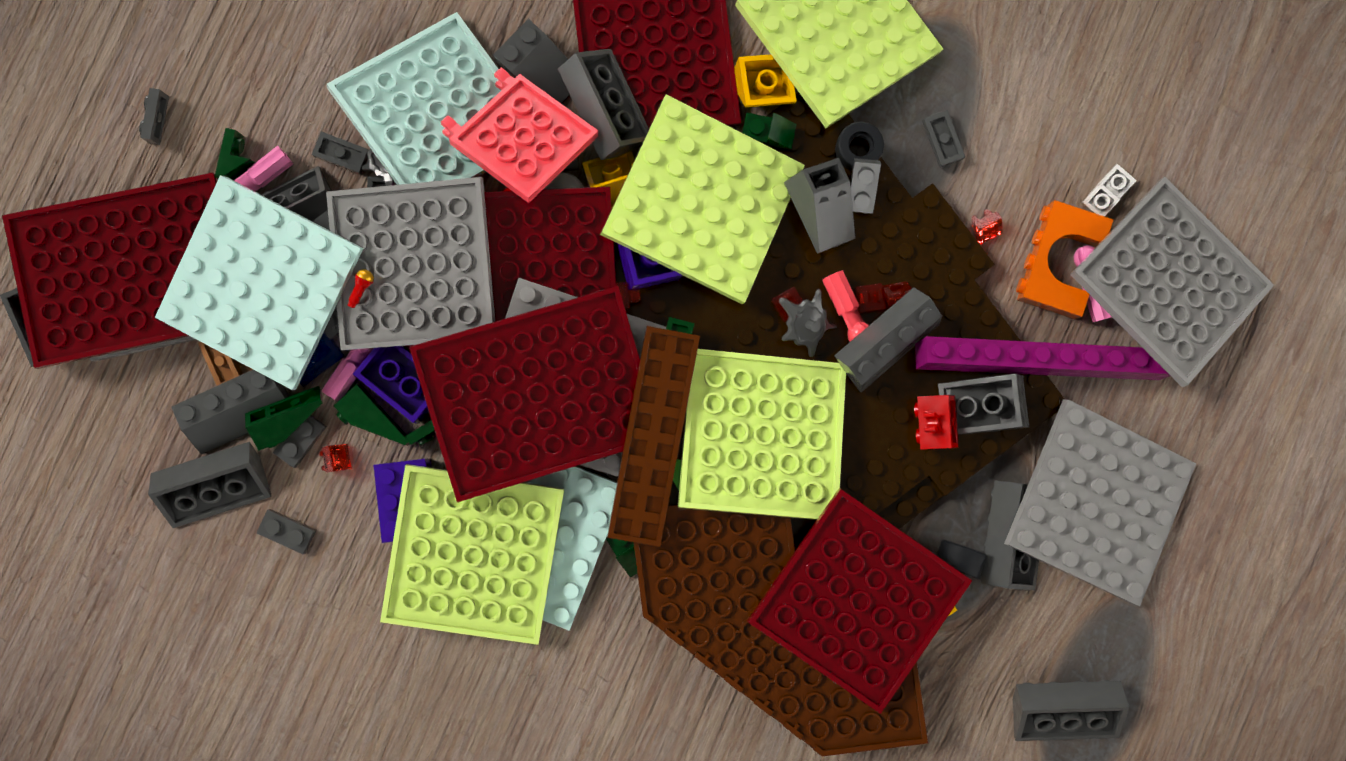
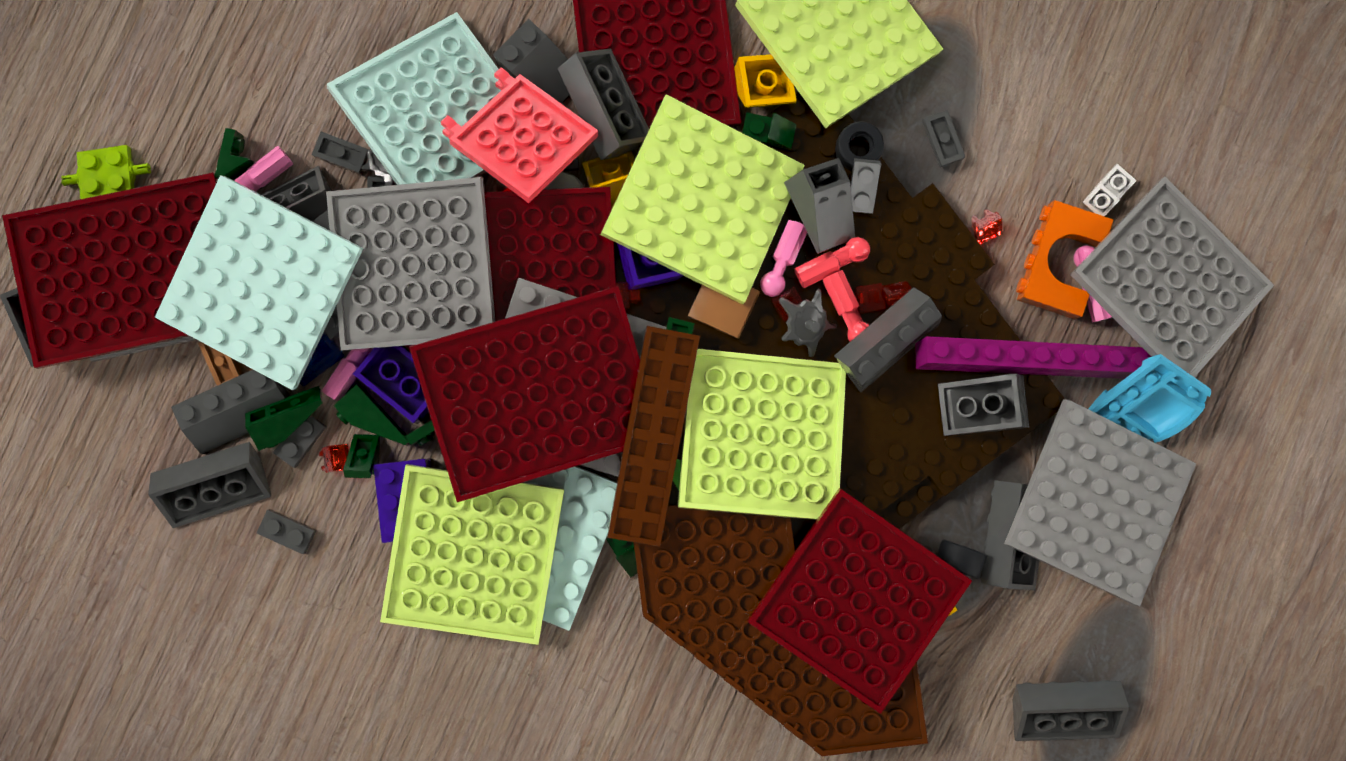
(105, 171): none -> lime plate
(154, 117): dark grey plate -> none
(362, 456): none -> dark green slope
(363, 280): red piece -> none
(722, 312): none -> medium nougat slope
(784, 255): none -> bright pink piece
(855, 250): none -> coral piece
(936, 422): red brick -> none
(1154, 400): none -> medium azure slope

